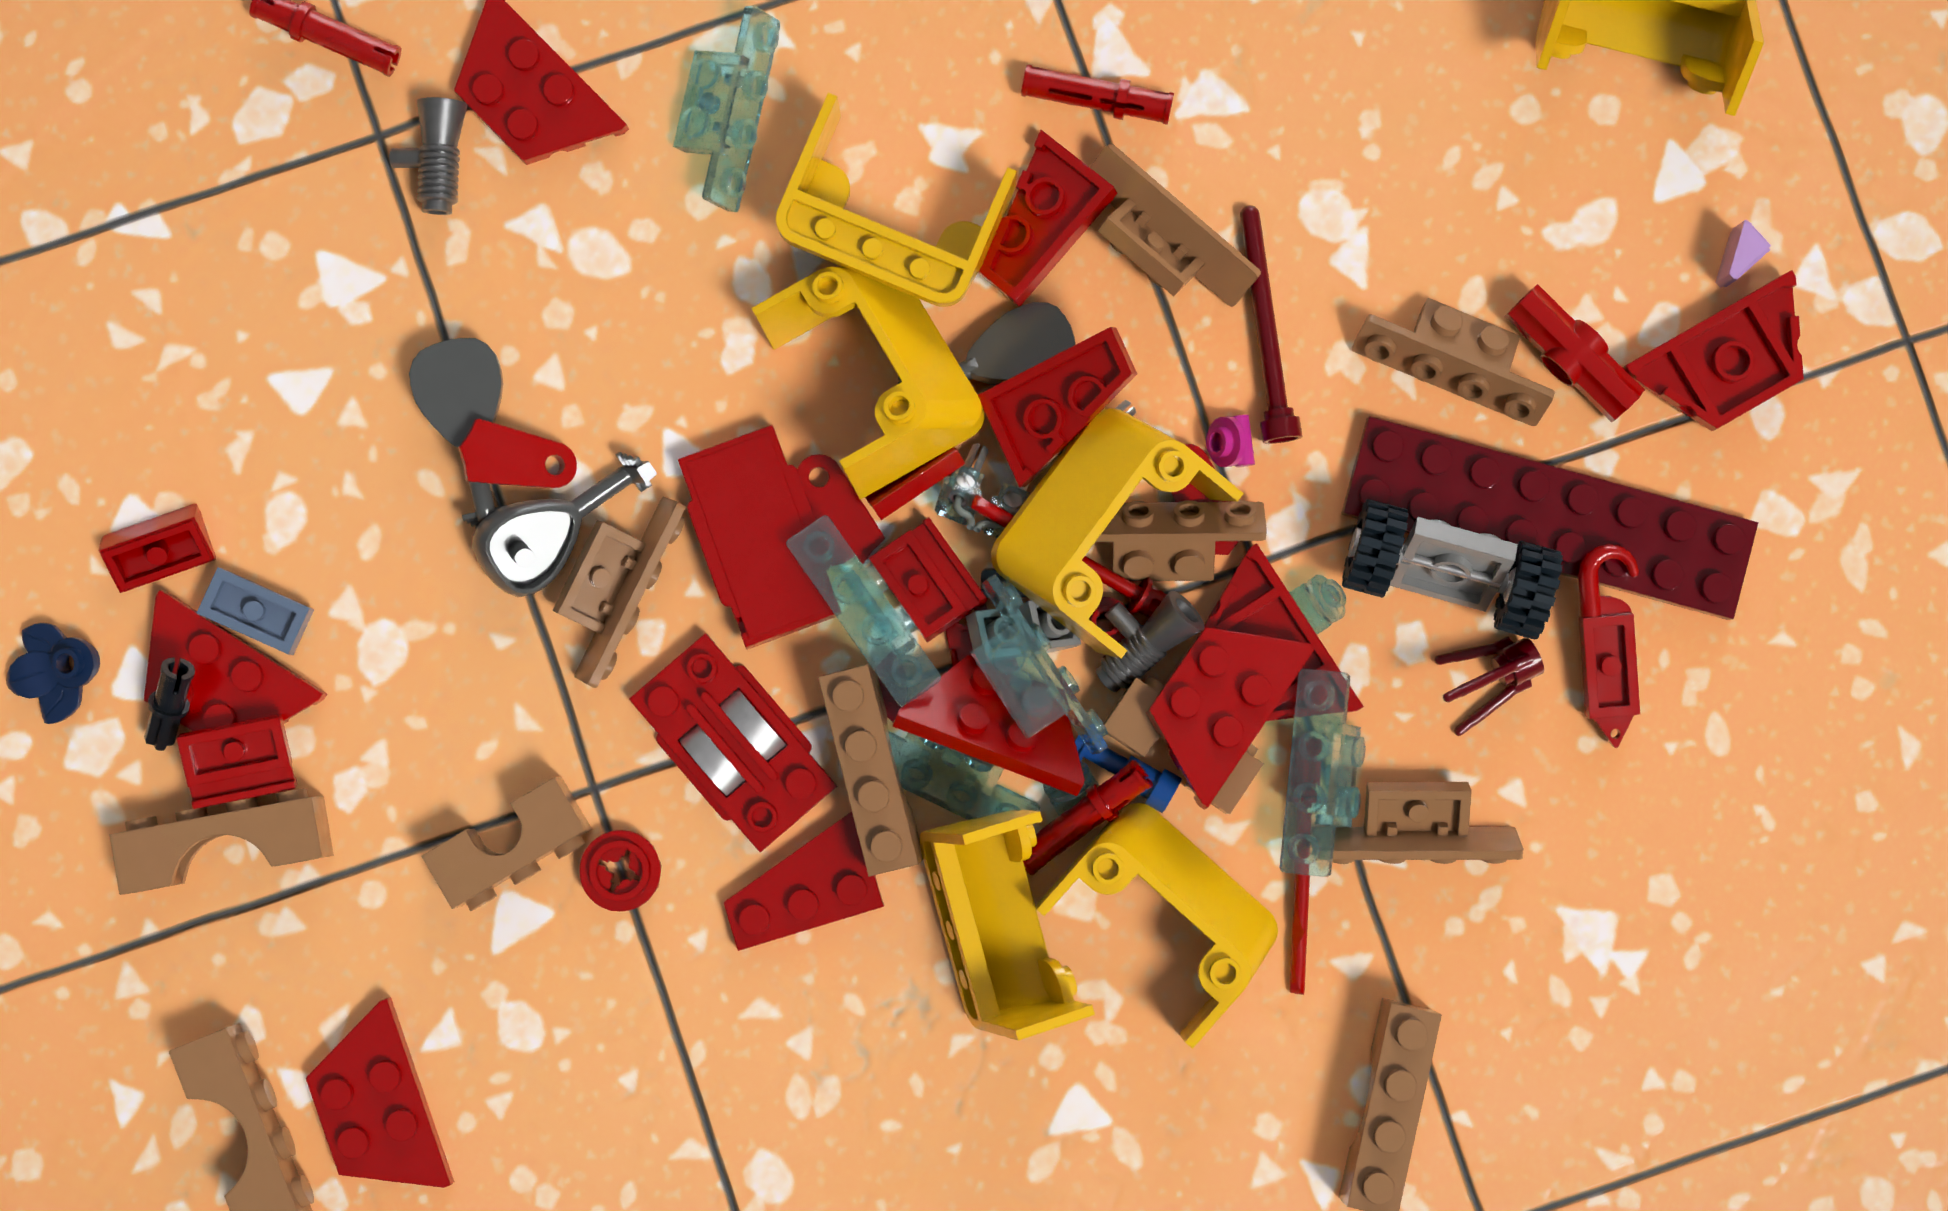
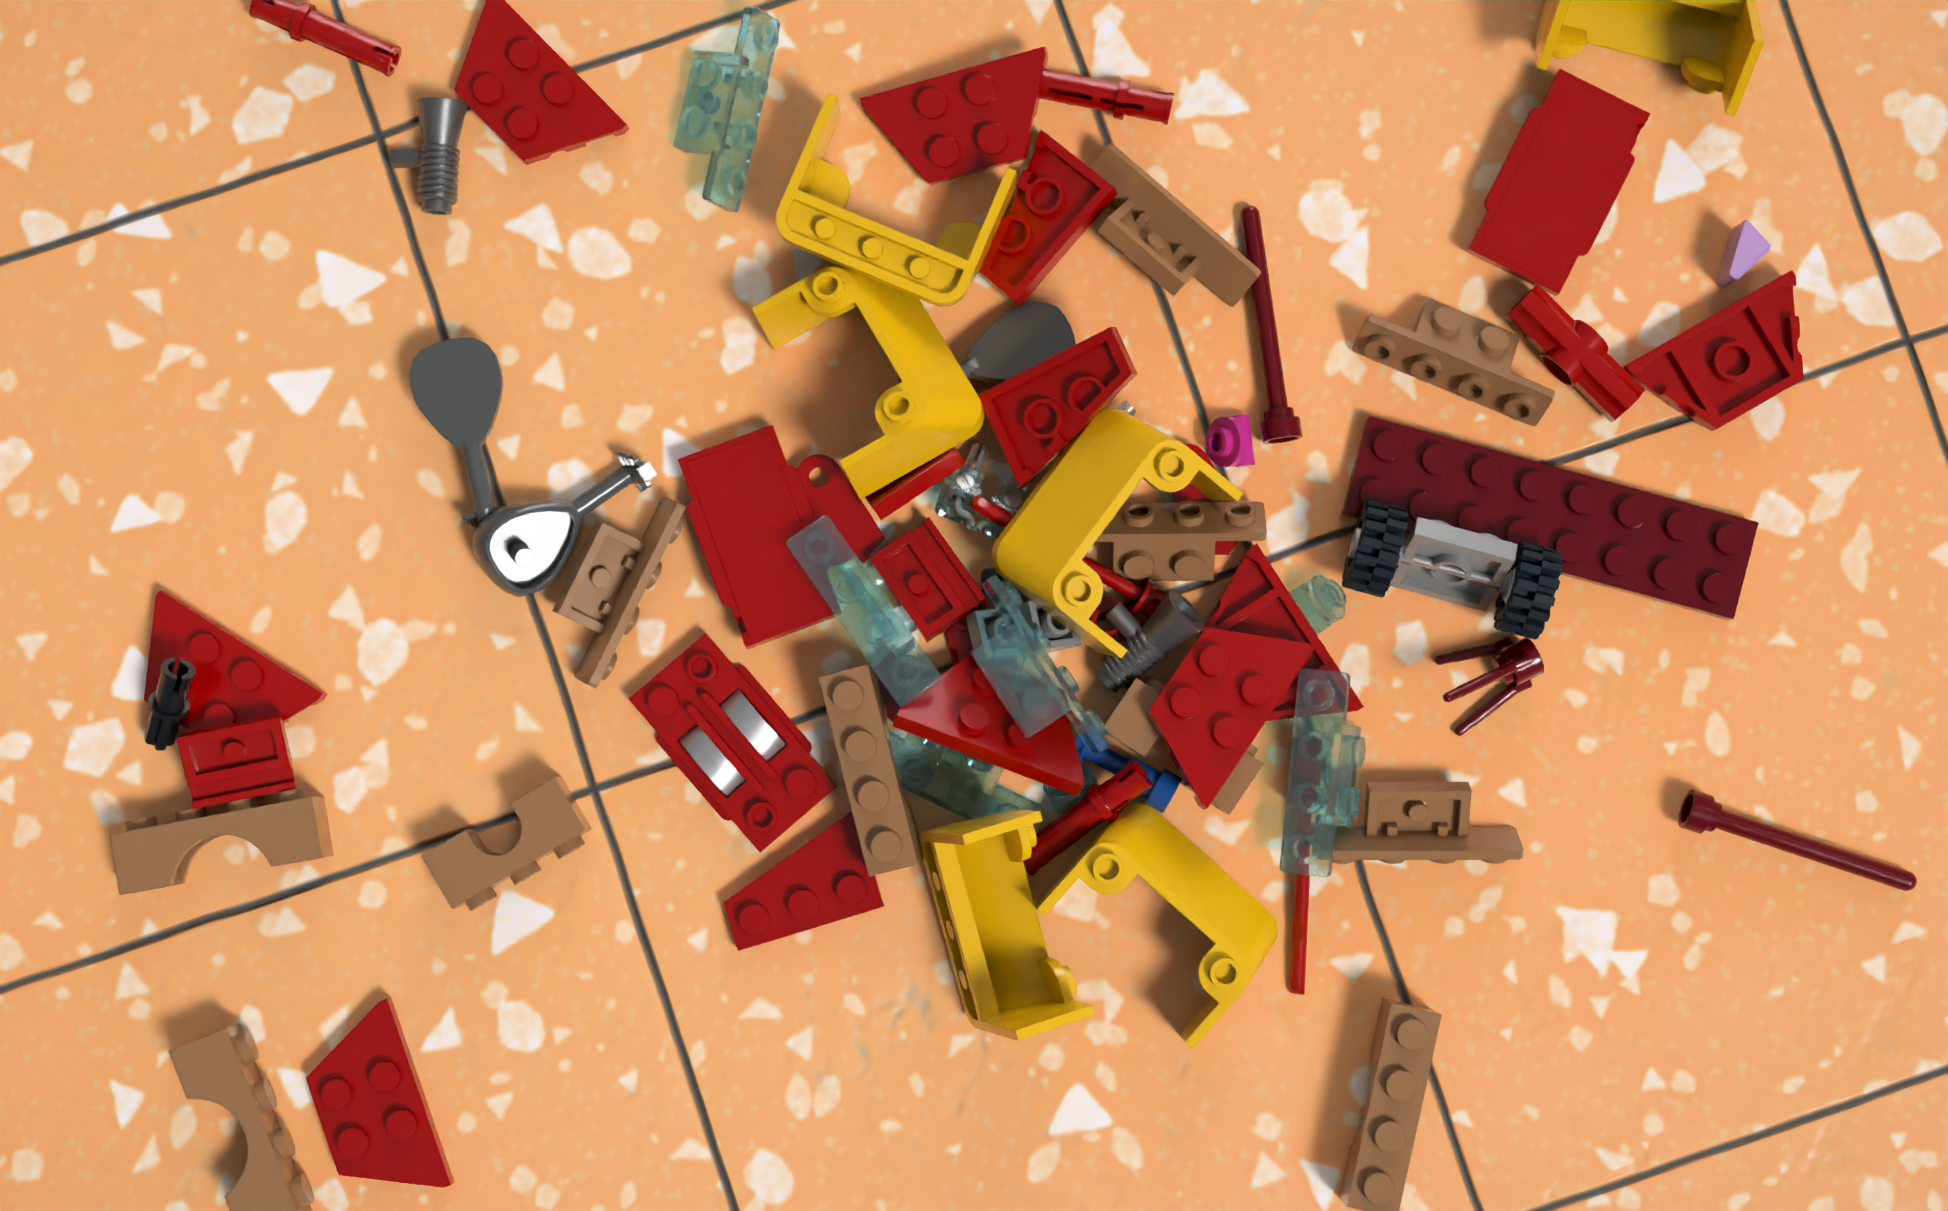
(47, 672): dark blue plate -> none
(157, 548): red slope -> none
(255, 611): sand blue plate -> none
(513, 457): red piece -> none
(597, 878): red gear -> none
(964, 117): none -> red wing
(1558, 182): none -> red piece
(1607, 647): red plate -> none
(1702, 813): none -> dark red piece

